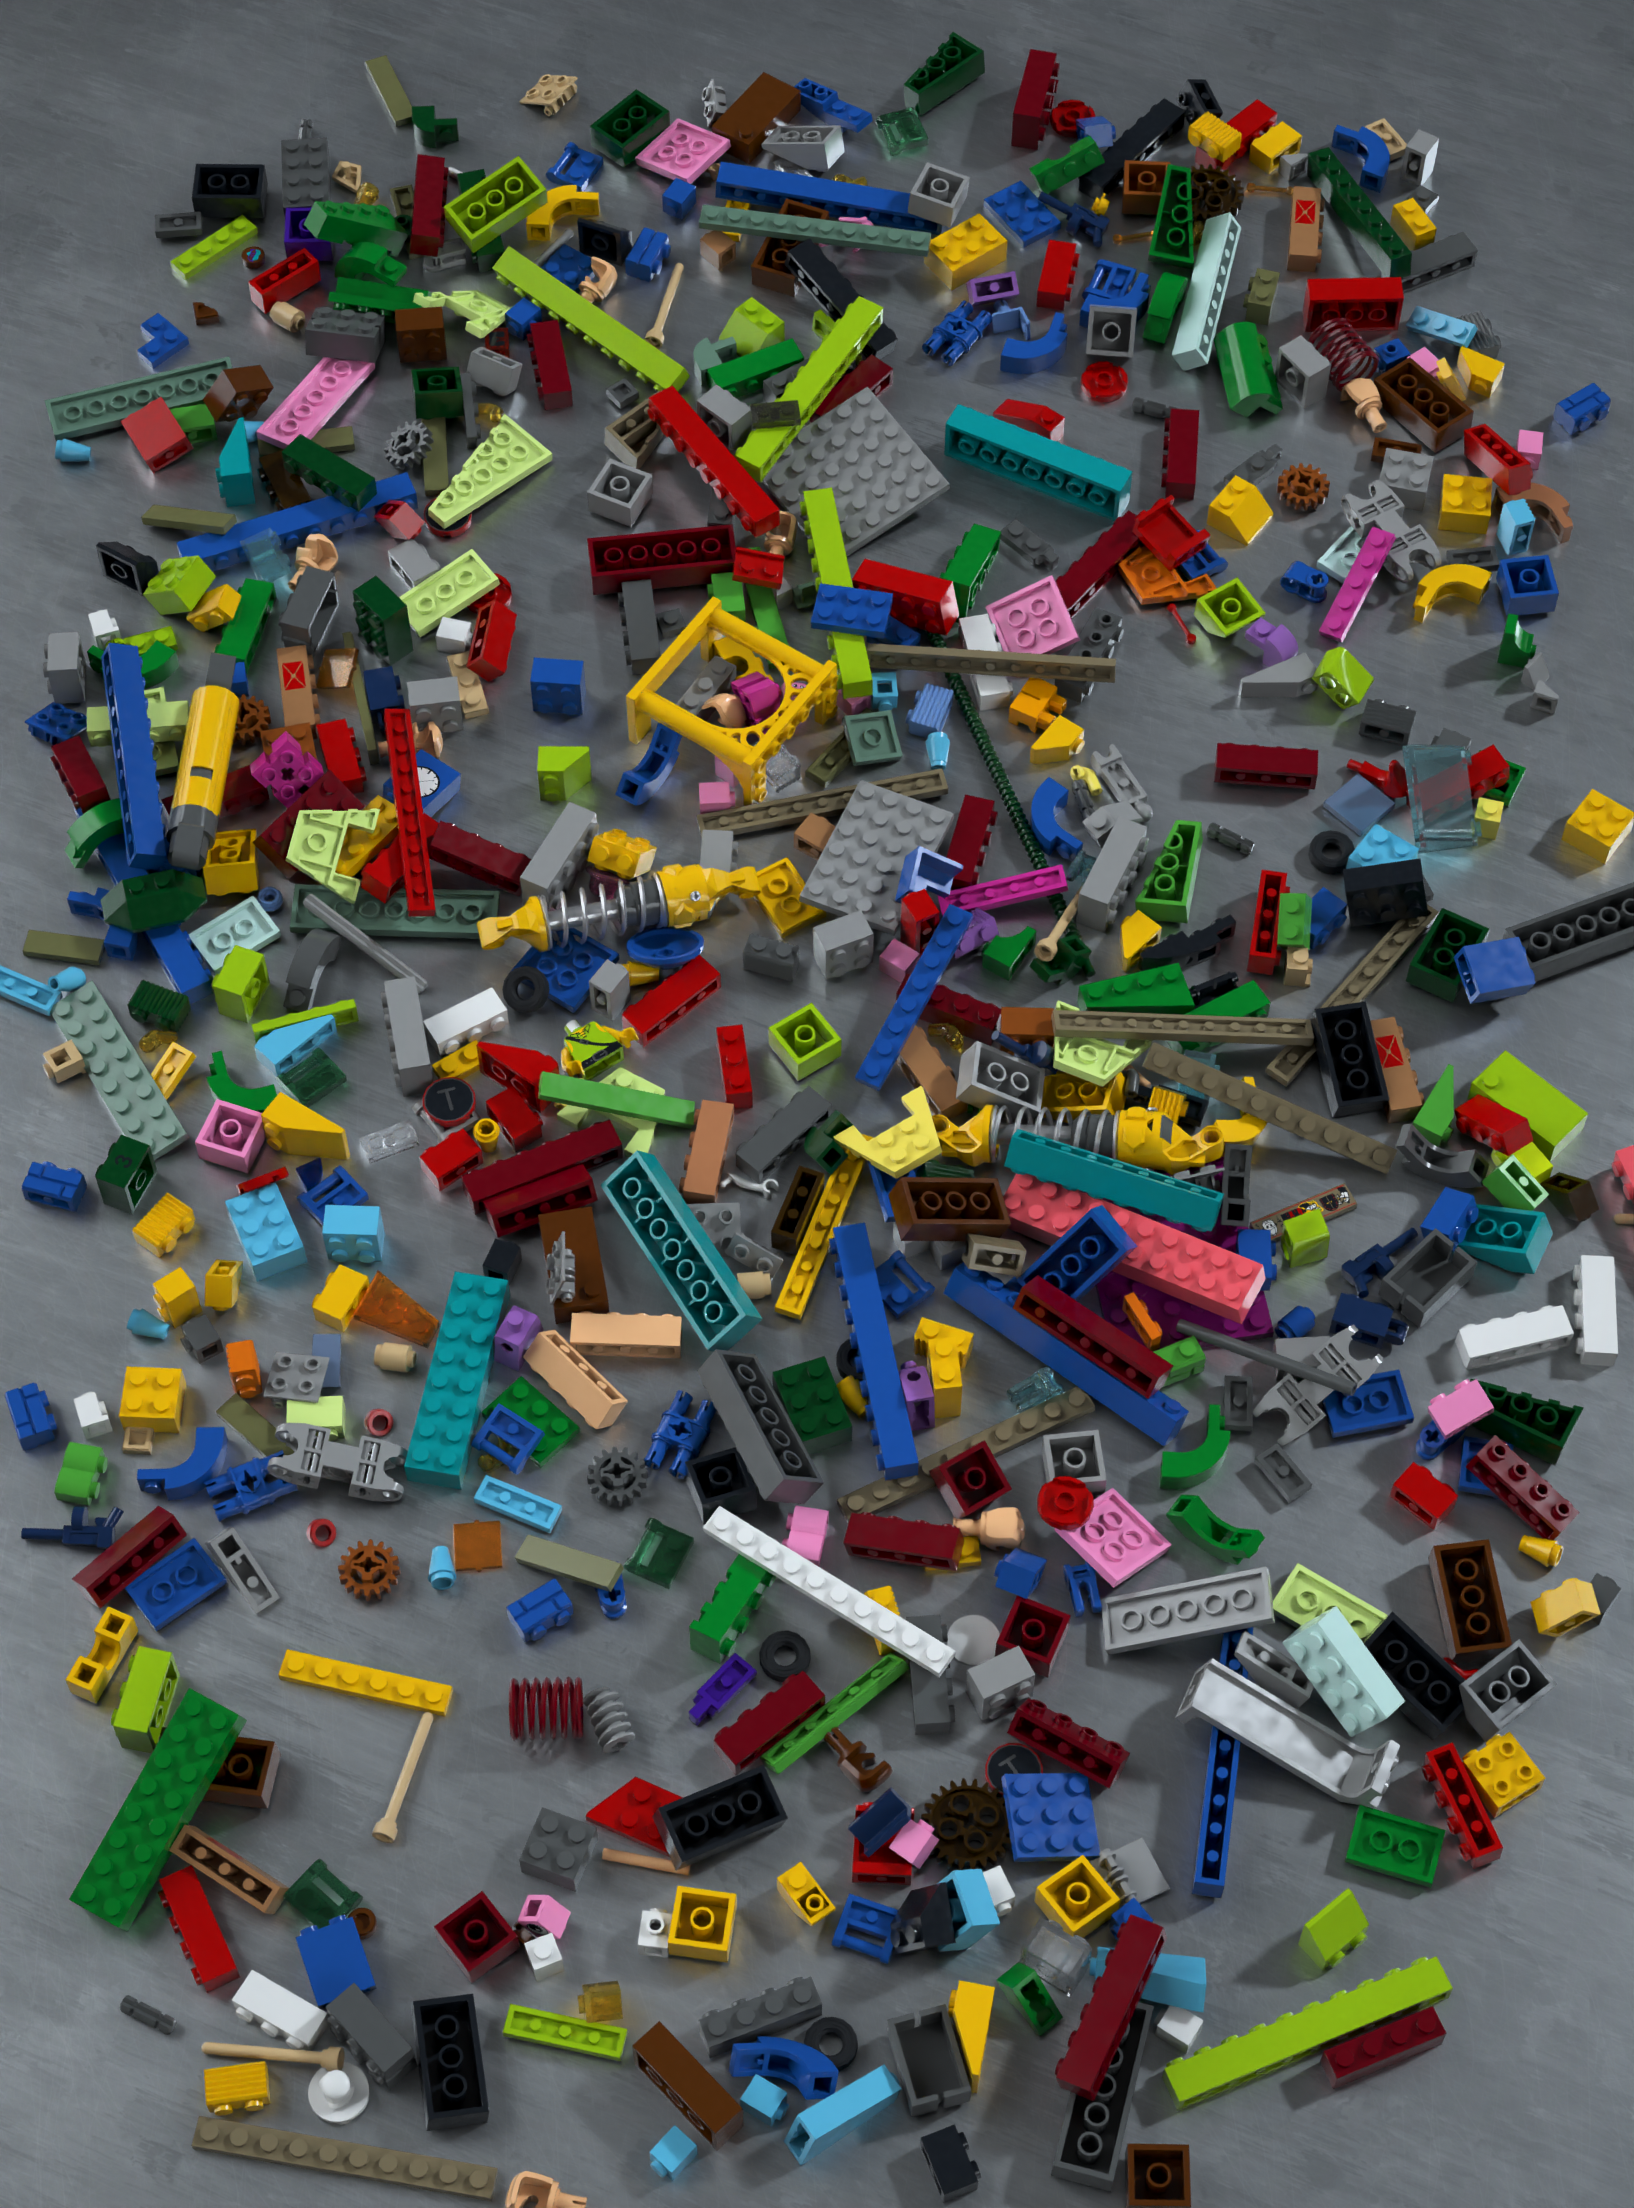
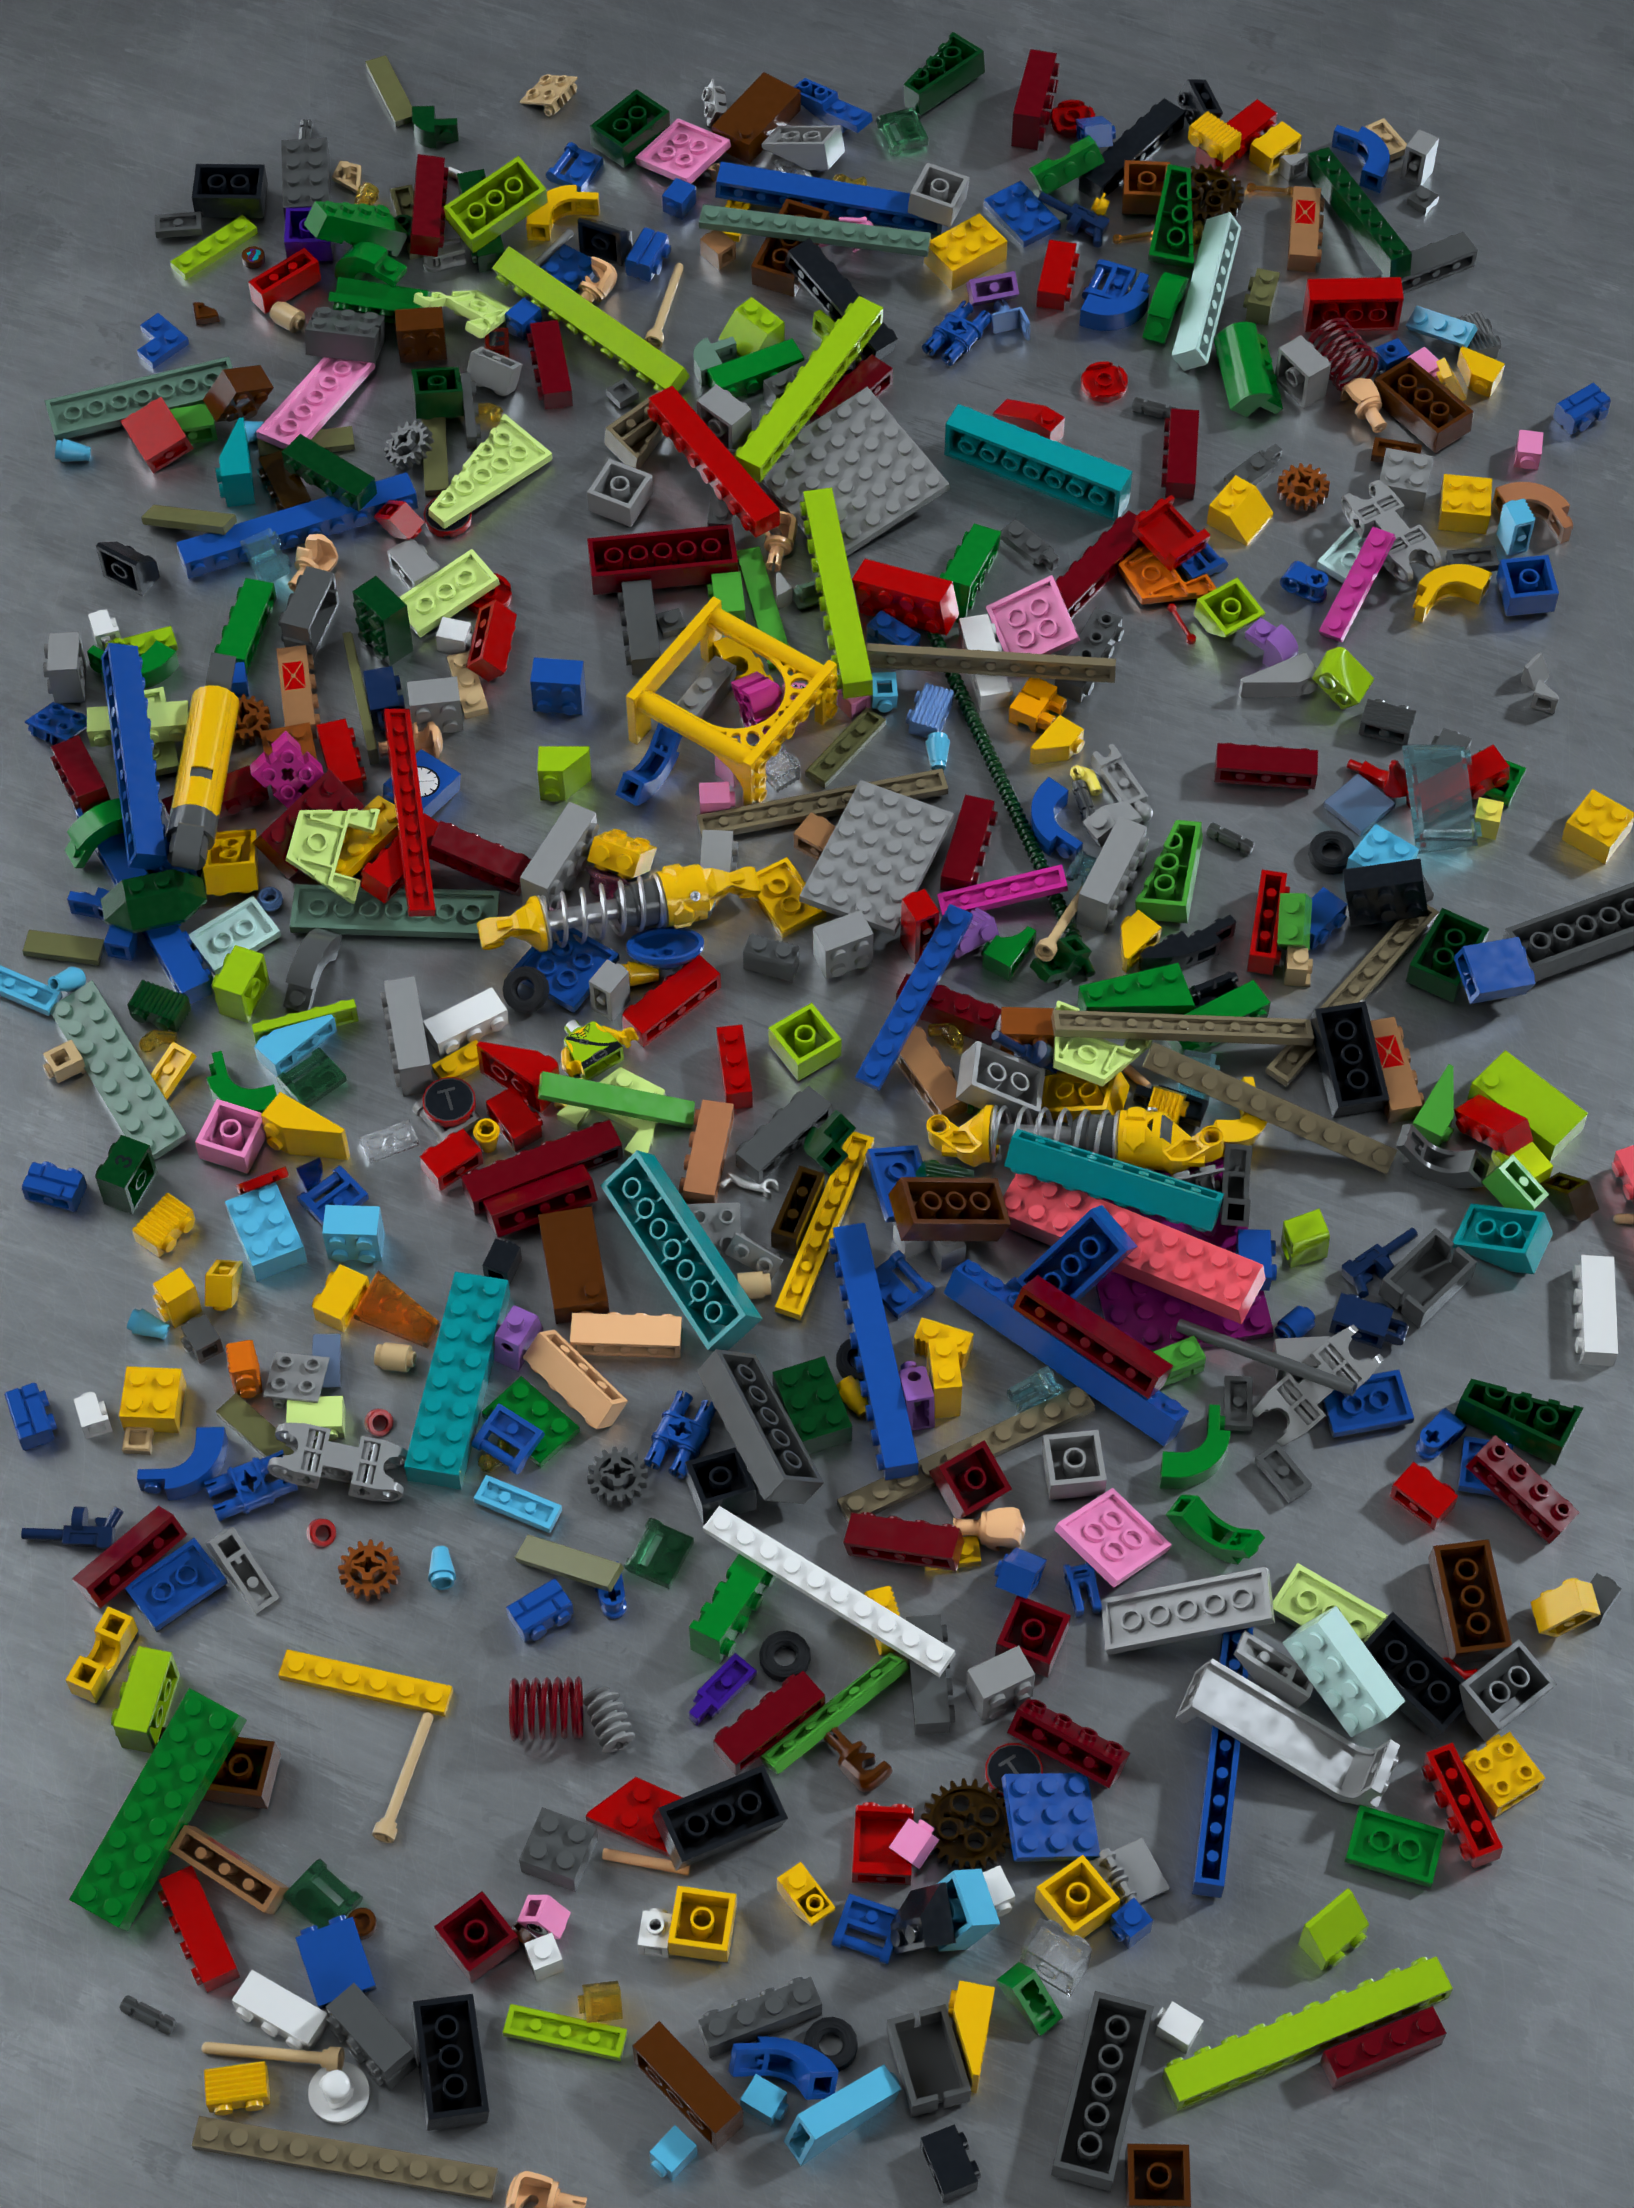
(80, 1474): bright green brick -> none
(179, 585): lime brick -> none
(214, 608): yellow brick -> none
(337, 668): clear orange piece -> none
(362, 941): light grey axle -> none
(477, 1546): clear orange piece -> none
(561, 1267): light grey hinge -> none
(730, 710): light nougat piece -> none
(758, 568): red plate -> none
(775, 414): clear smoke plate -> none
(807, 1532): bright pink brick -> none
(852, 610): blue plate -> none
(872, 737): sand green plate -> none
(880, 1821): dark blue panel -> none
(898, 960): bright pink brick -> none
(901, 1146): light yellow wing -> none
(927, 871): blue panel -> none
(973, 1639): white sticker -> none
(994, 1255): dark tan brick -> none
(1036, 355): blue arch -> none
(1065, 1503): red tile -> none
(1110, 2007): dark red brick -> none
(1111, 330): light grey brick -> none
(1132, 1083): dark grey arm -> none
(1138, 1316): orange plate -> none
(1174, 1980): medium azure slope -> none
(1330, 1202): tile -> none
(1412, 224): yellow brick -> none
(1451, 1215): blue brick -> none
(1460, 1408): bright pink brick -> none
(1497, 459): red brick -> none
(1514, 1337): white brick -> none
(1516, 644): green arch -> none
(1542, 1550): yellow cone -> none

